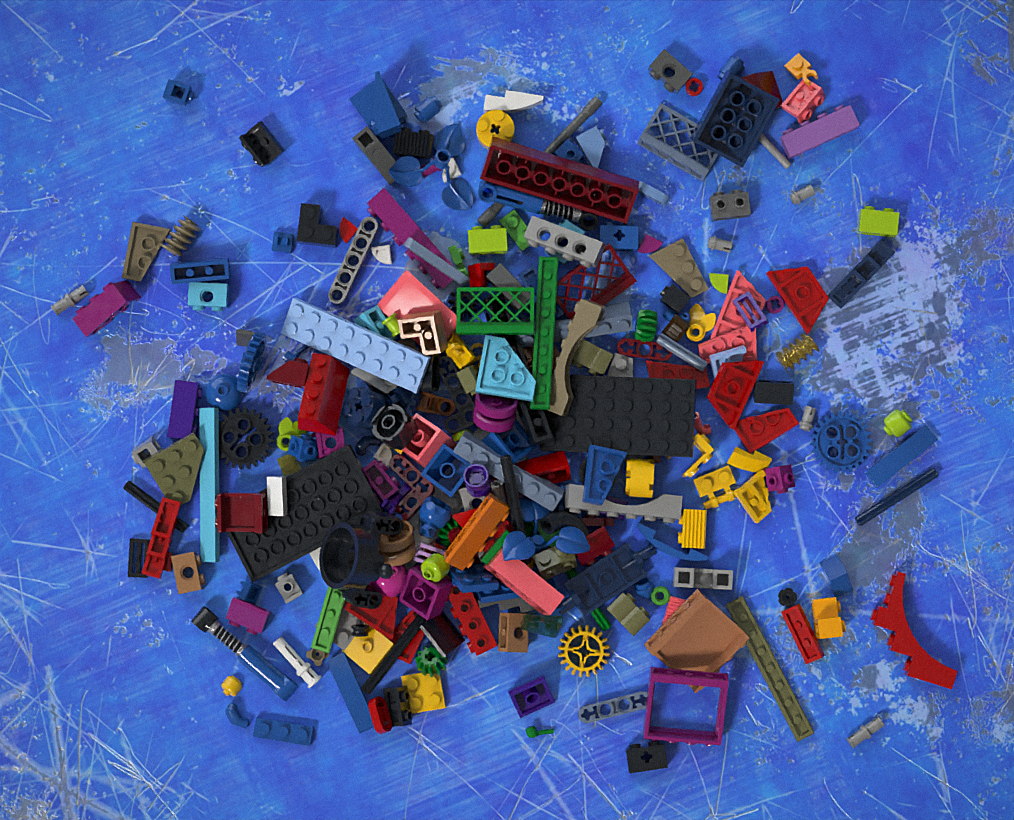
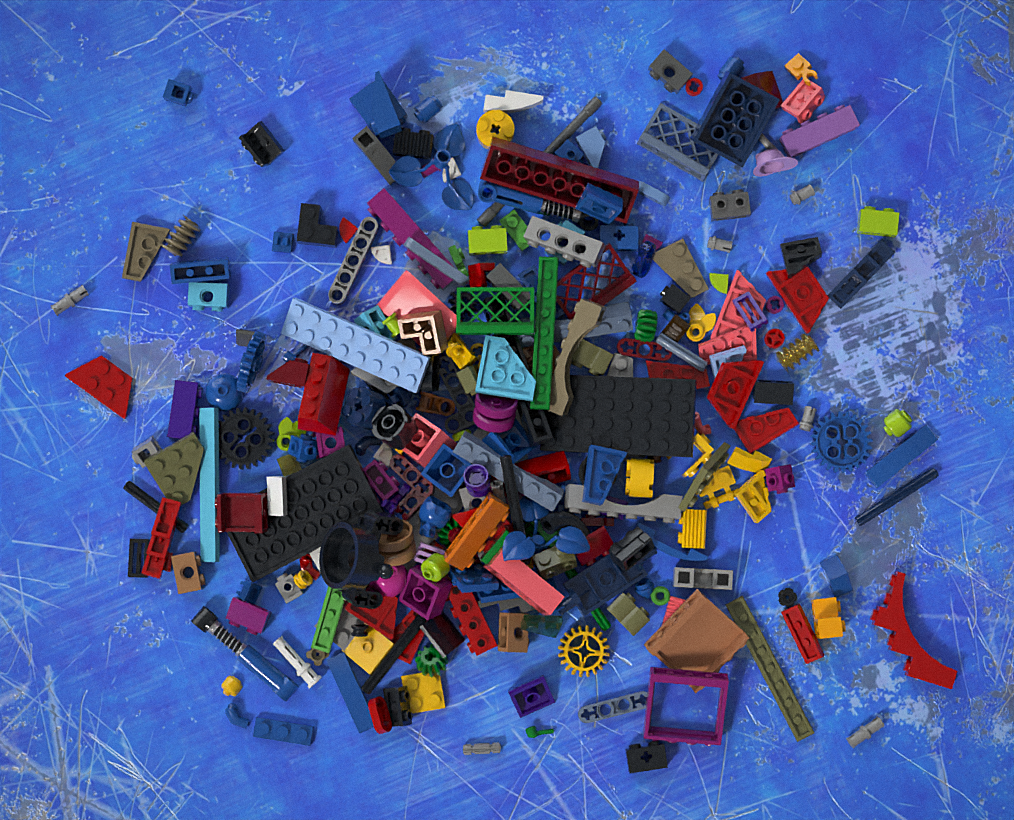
(105, 307): magenta wedge -> none
(105, 383): none -> red wing
(303, 579): none -> yellow bush
(306, 564): none -> red arm
(481, 748): none -> light grey axle
(599, 204): none -> blue slope
(631, 549): none -> black brick
(644, 259): none -> clear blue plate
(704, 476): none -> olive plate
(772, 161): none -> lavender piece
(774, 335): none -> red wheel
(800, 254): none -> black wing

